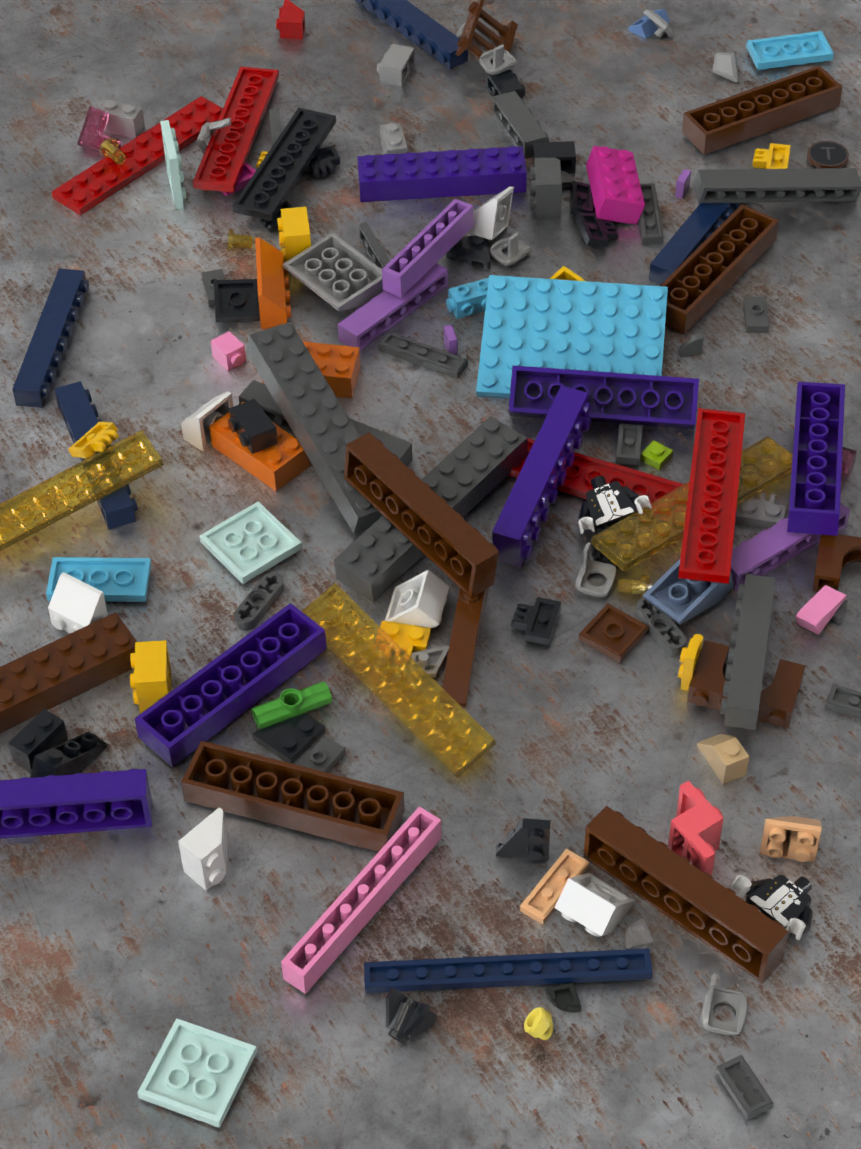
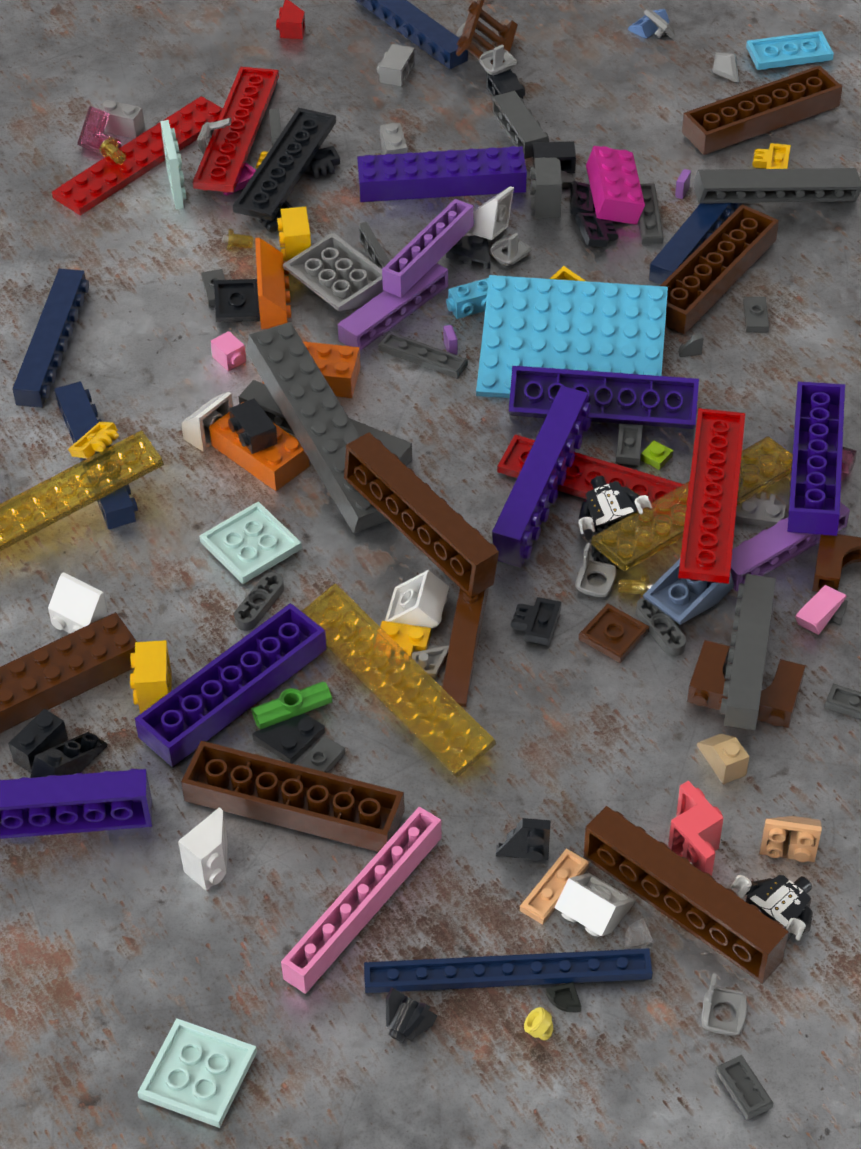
(116, 577): medium azure plate -> none
(461, 479): dark grey brick -> none
(689, 658): yellow hinge -> none
(827, 155): black tile -> none

